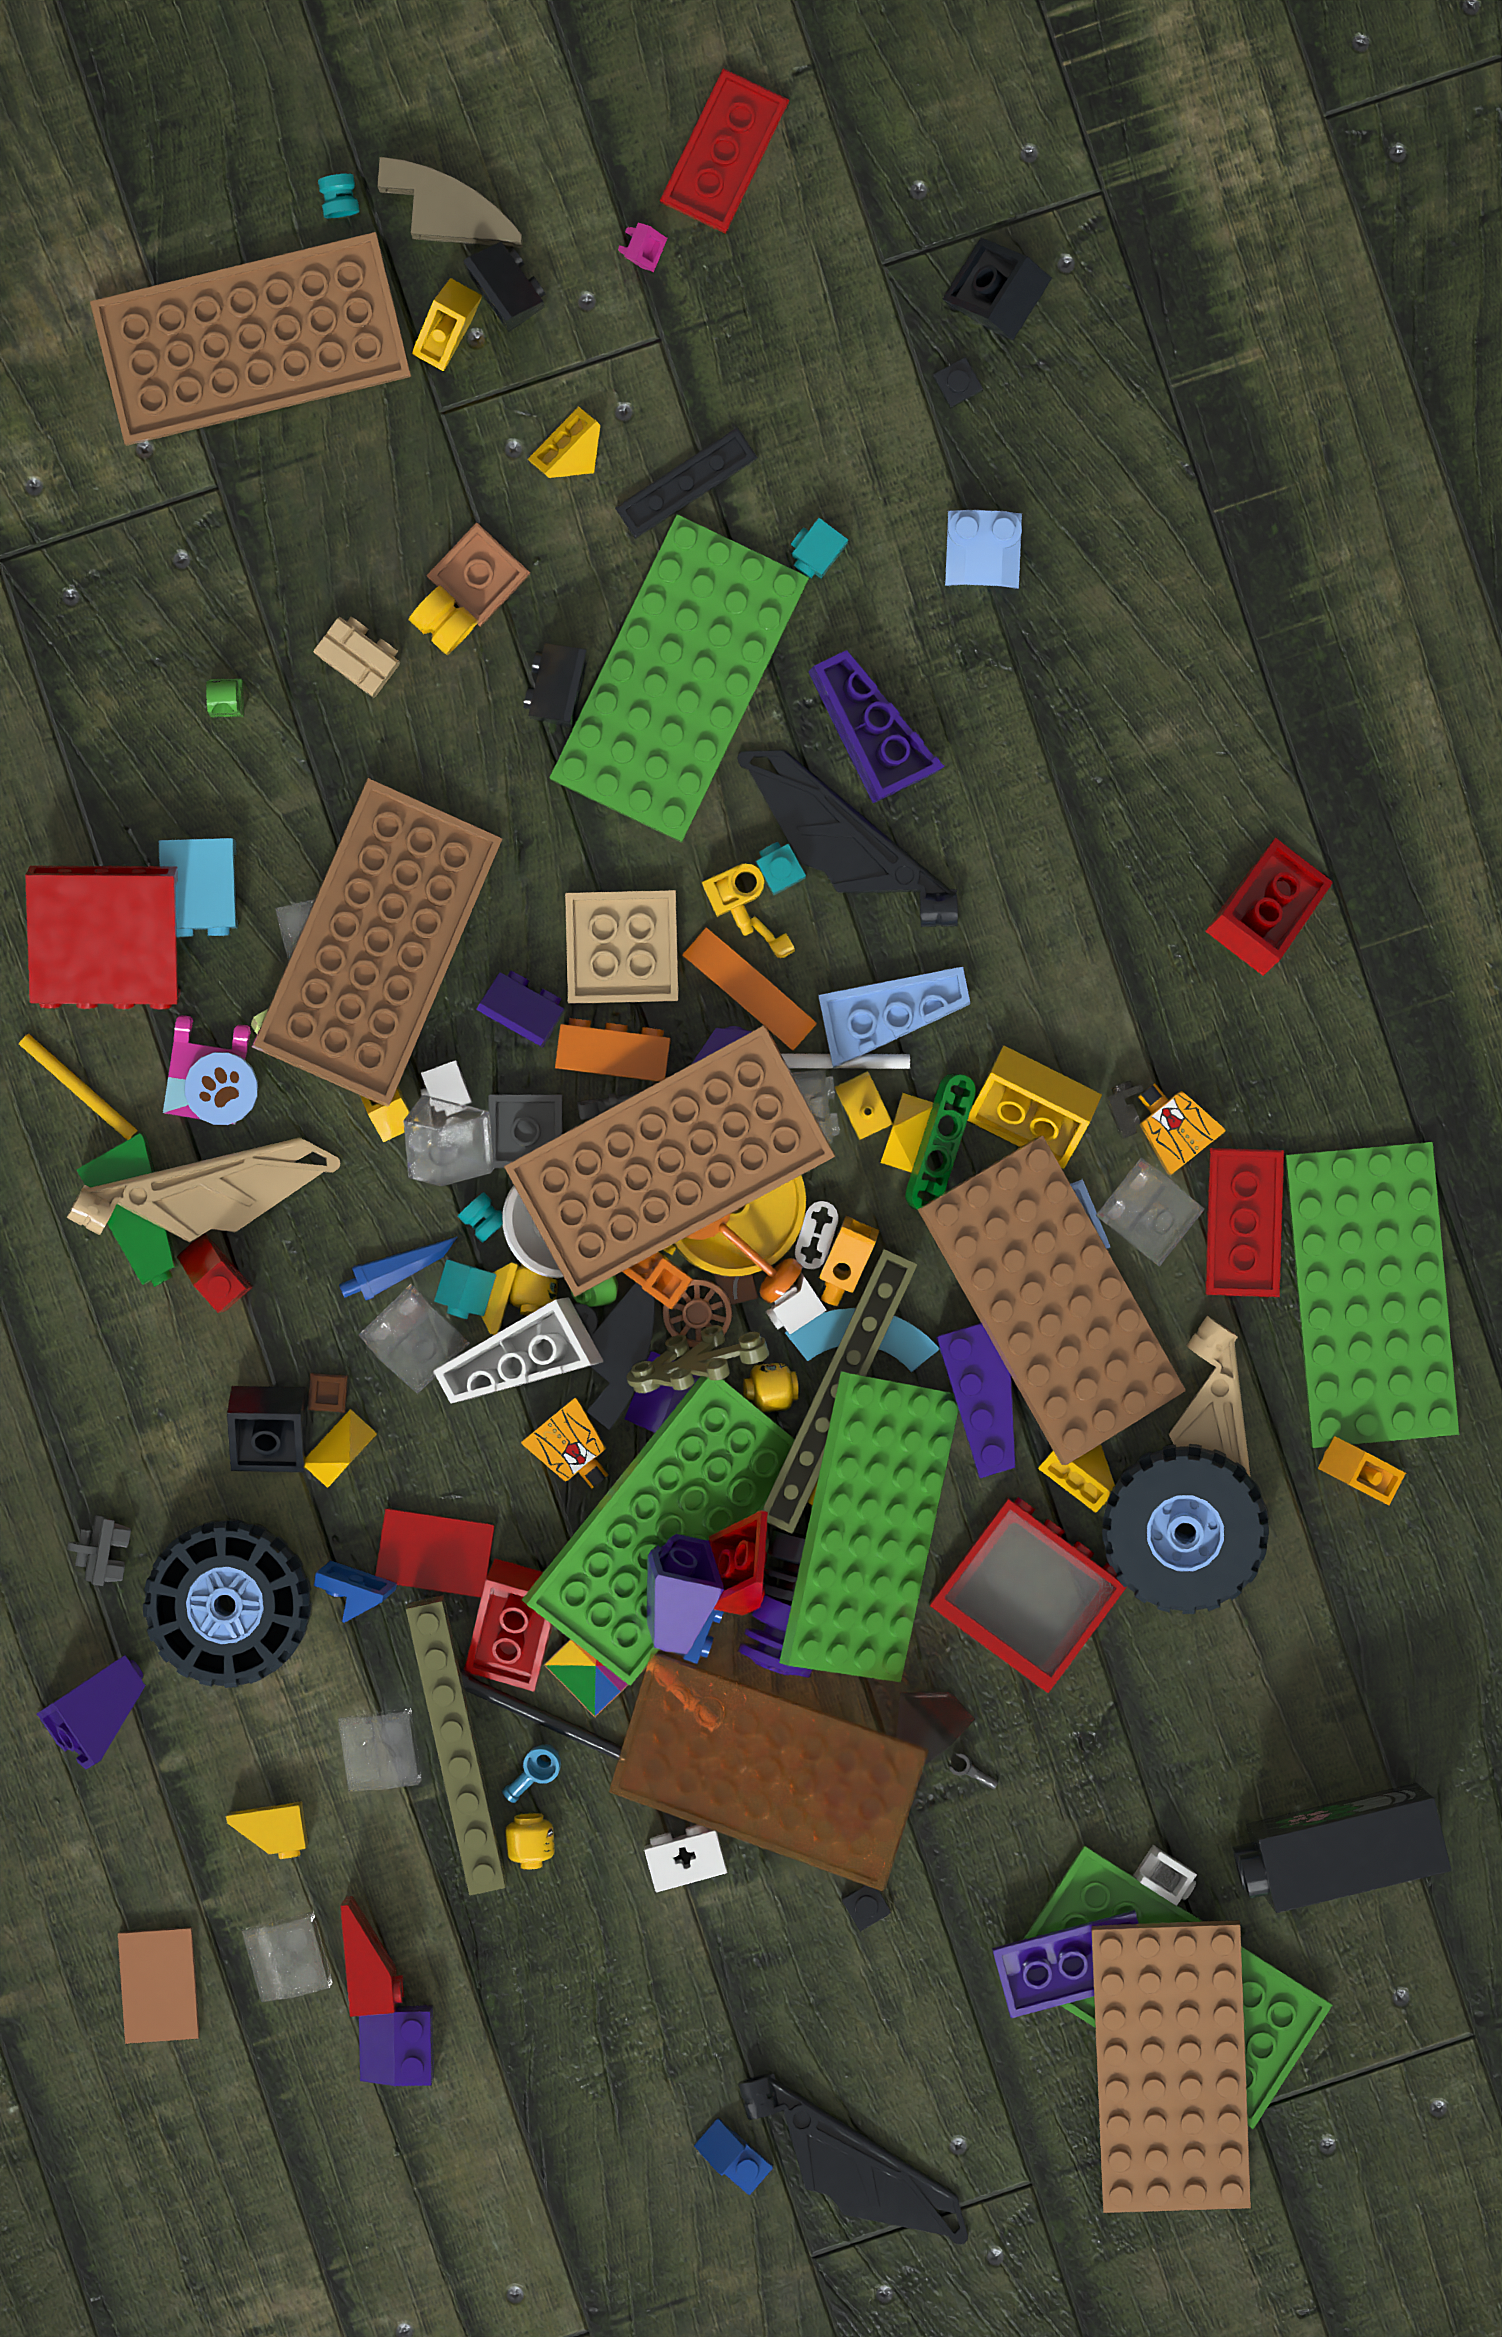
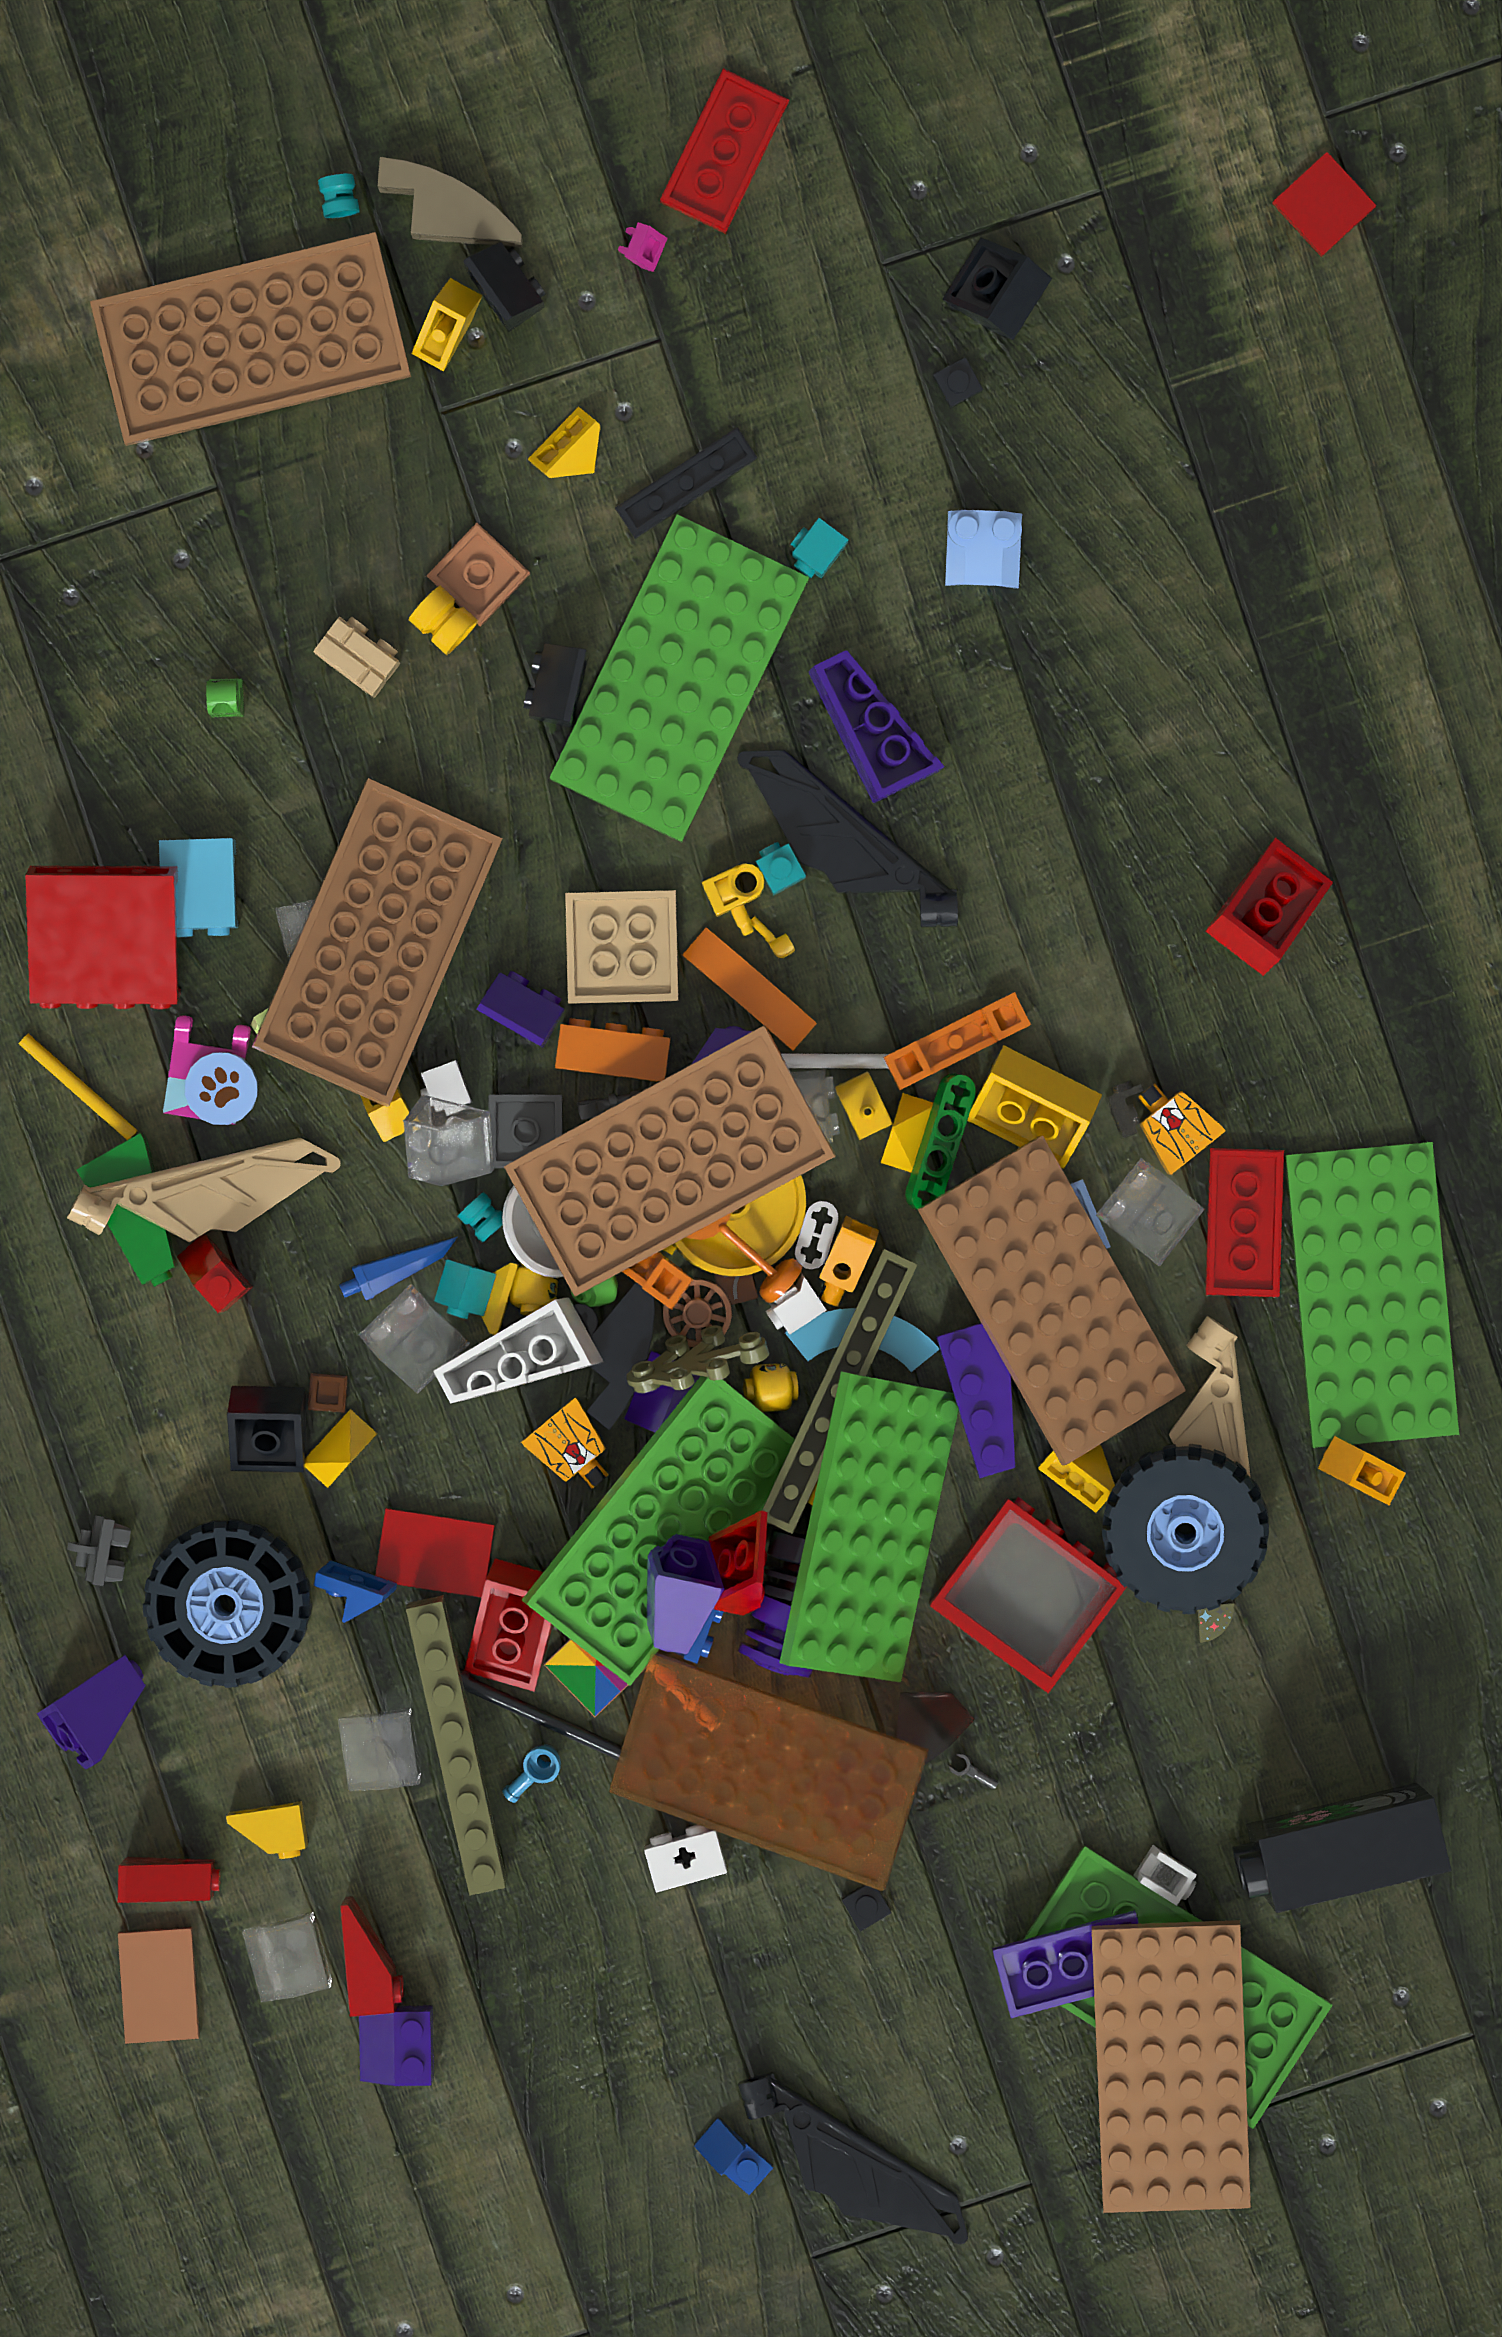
(167, 1880): none -> red slope
(530, 1840): yellow head -> none
(881, 1012): light blue wing -> none
(957, 1041): none -> orange slope
(1214, 1622): none -> olive tile
(1324, 204): none -> red tile

